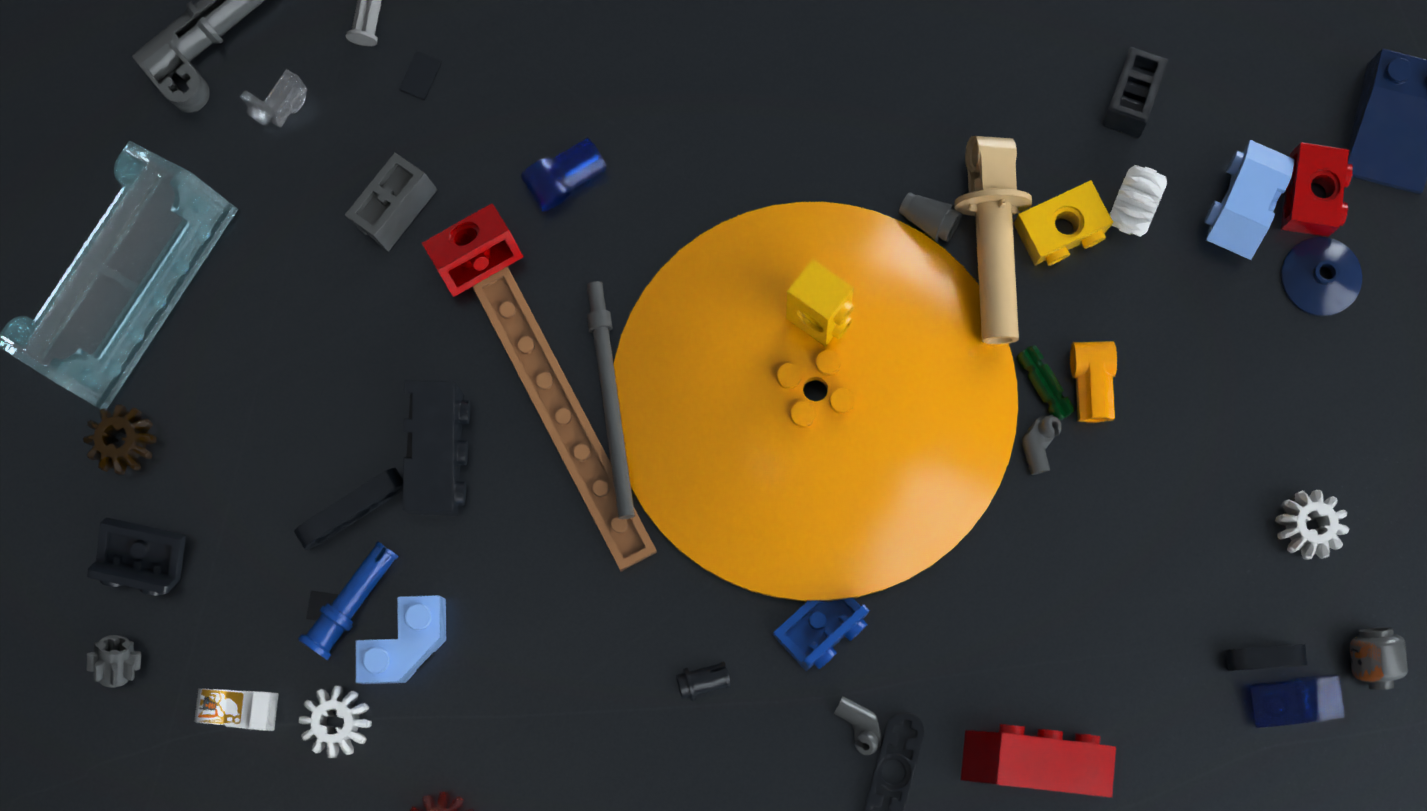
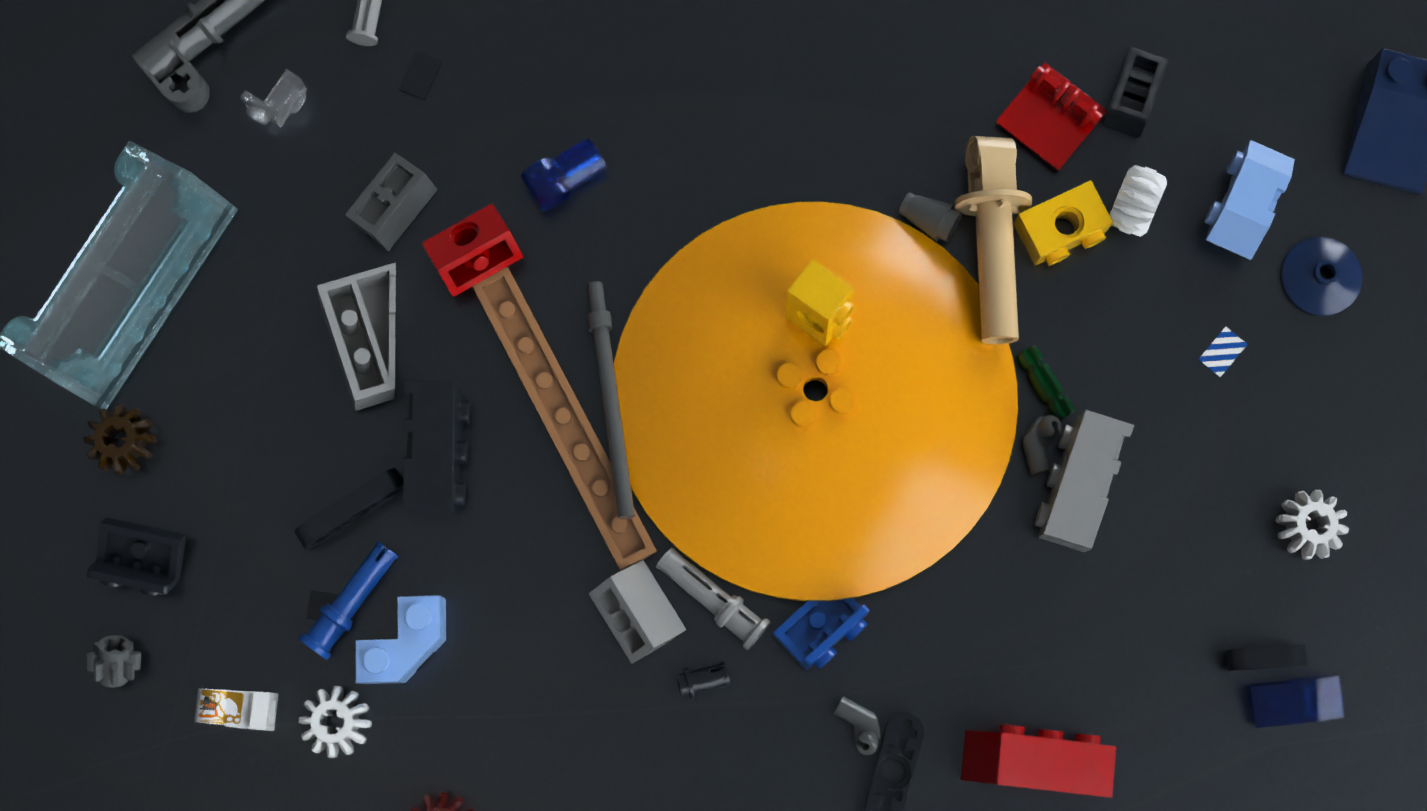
(362, 330): none -> light grey wedge
(637, 611): none -> light grey brick
(727, 610): none -> light grey pin
(1051, 116): none -> red hinge
(1082, 480): none -> light grey wedge
(1094, 368): light orange piece -> none
(1222, 351): none -> sticker
(1302, 208): red brick -> none
(1378, 657): dark grey head -> none

